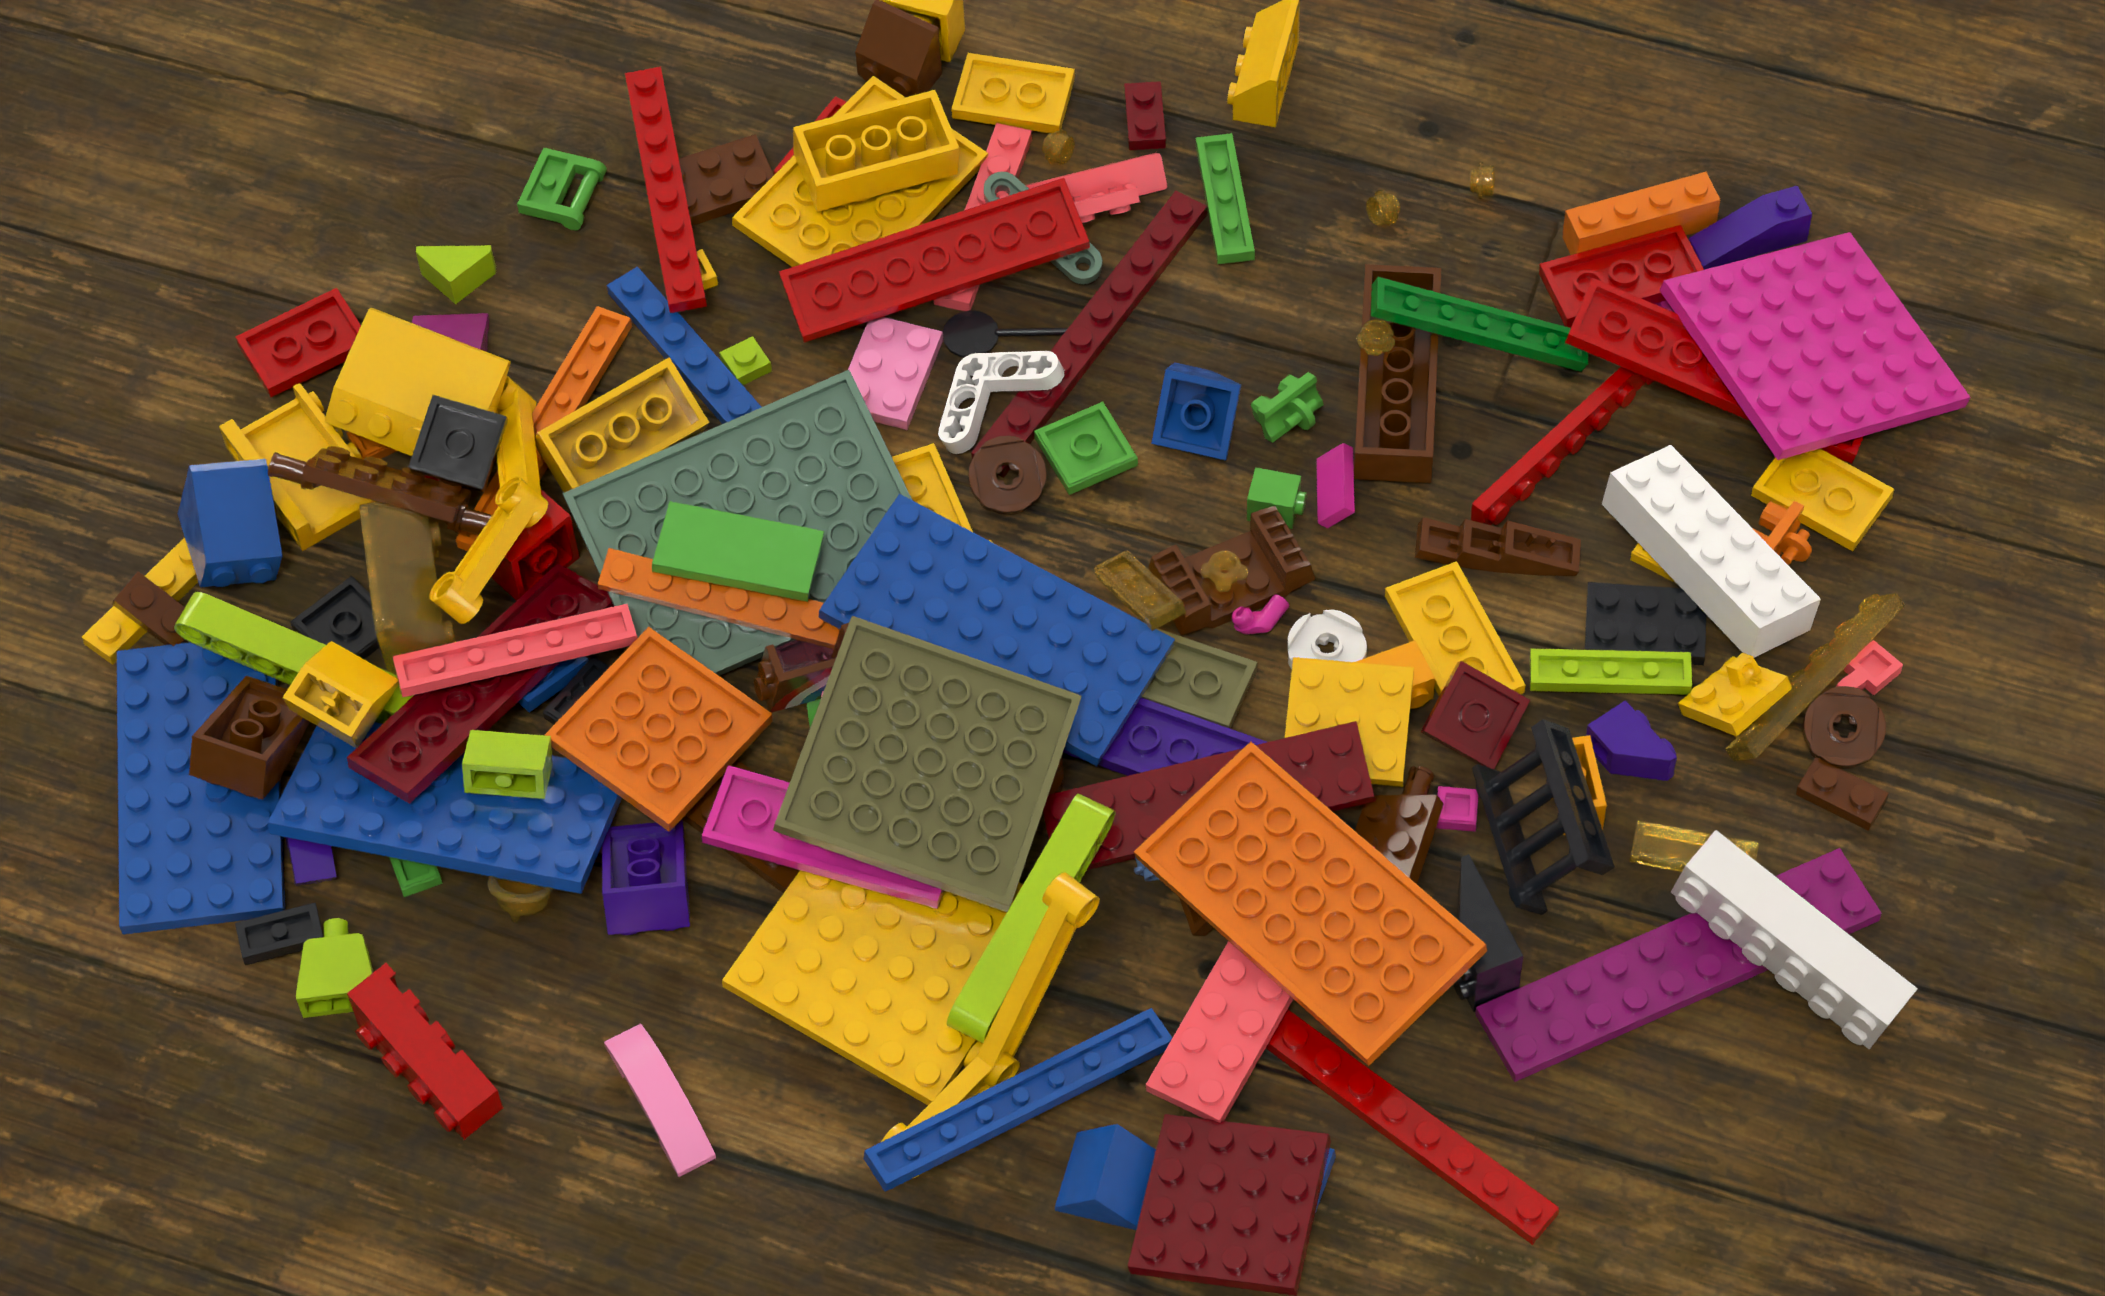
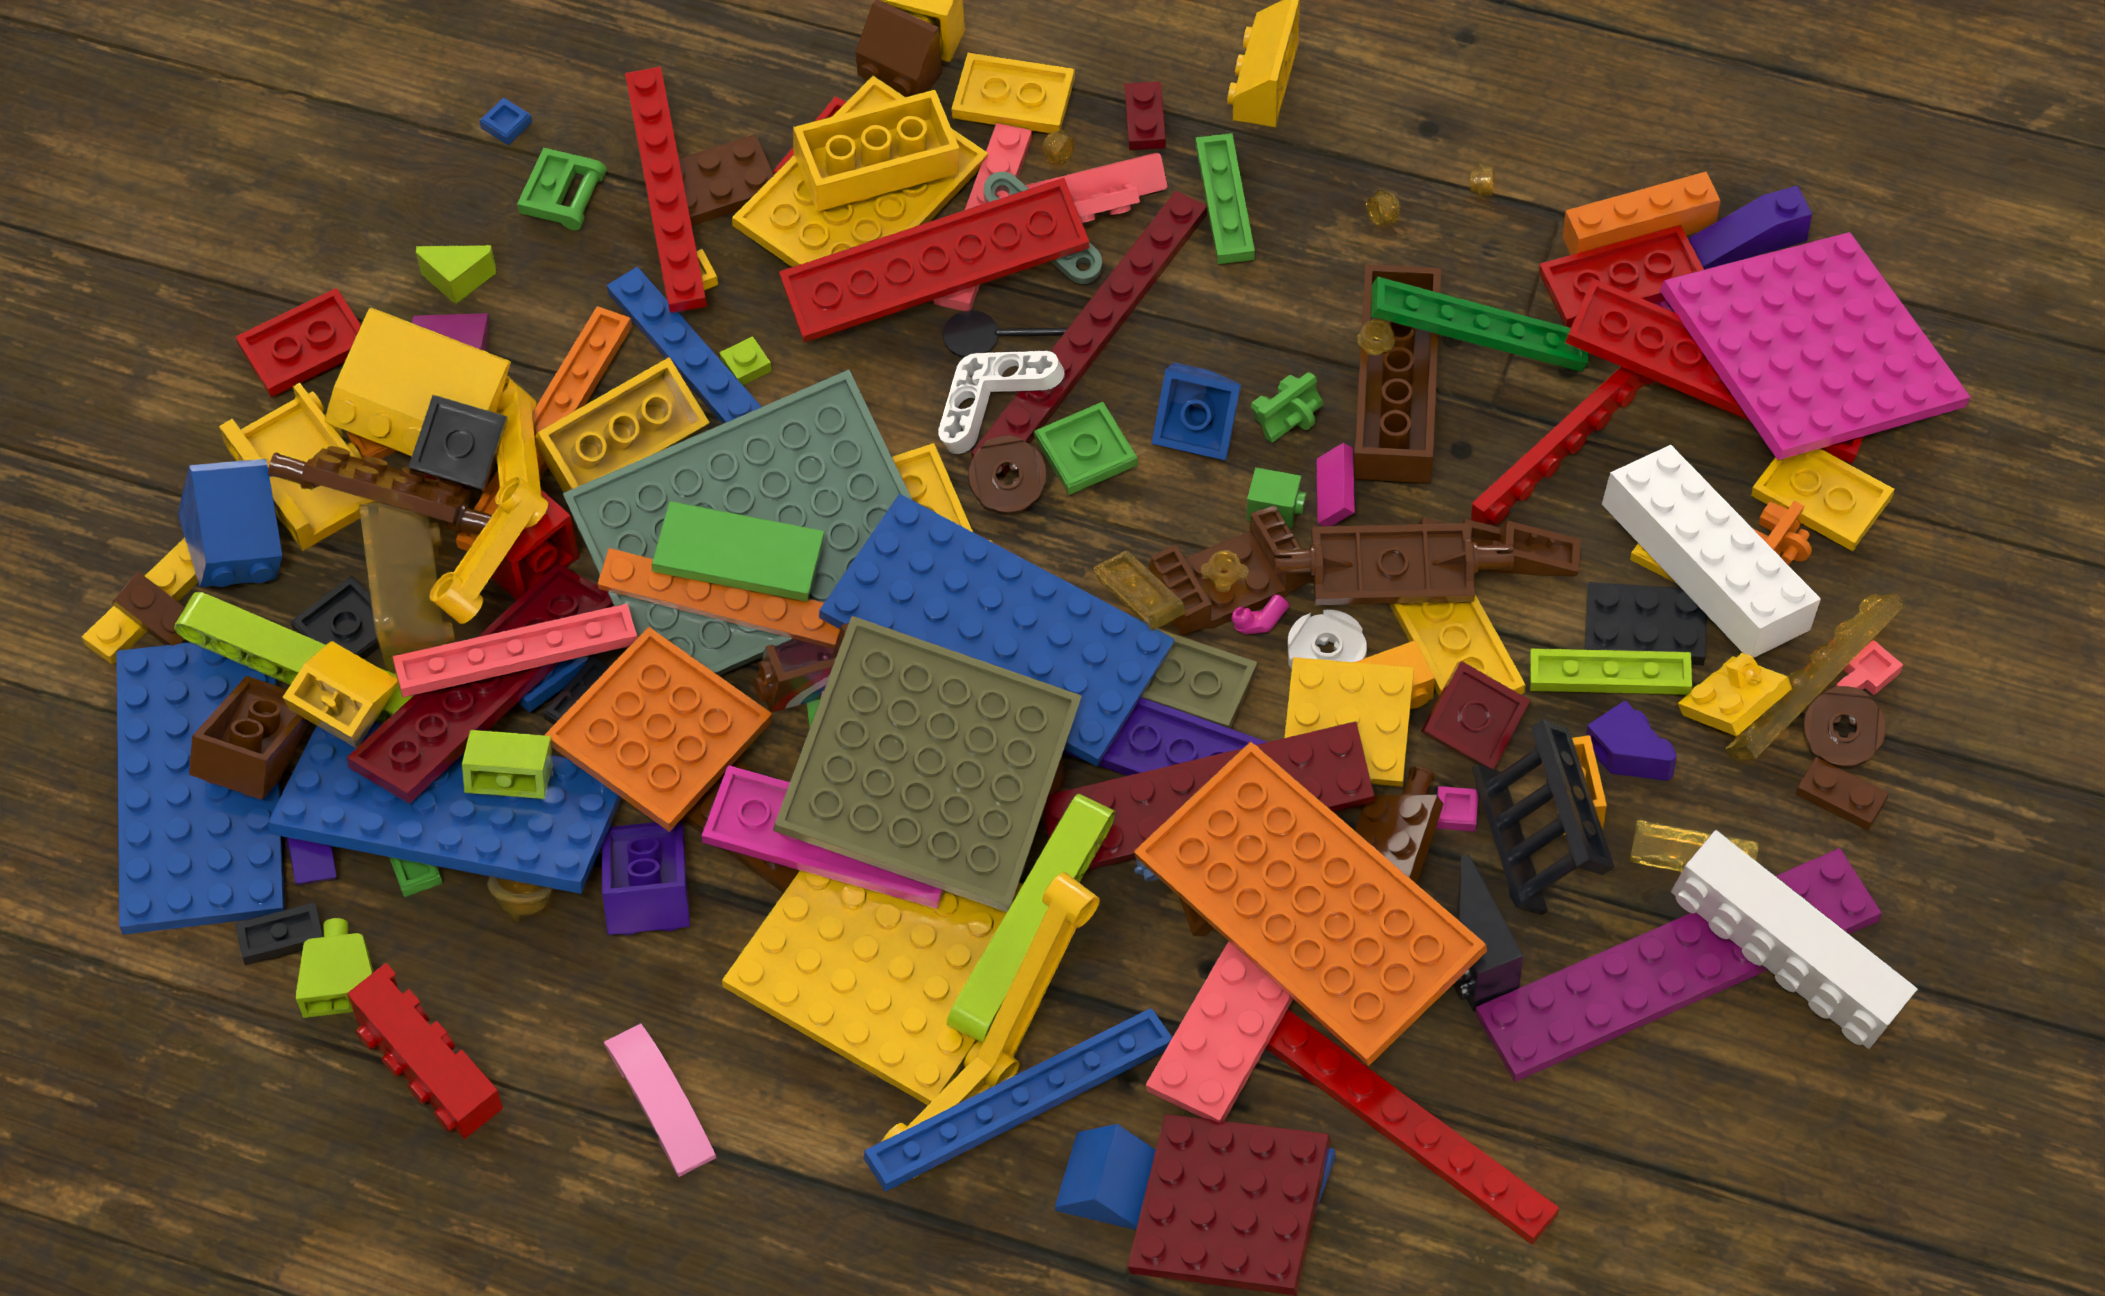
(505, 121): none -> blue tile
(894, 368): bright pink plate -> none
(1393, 563): none -> reddish brown plate

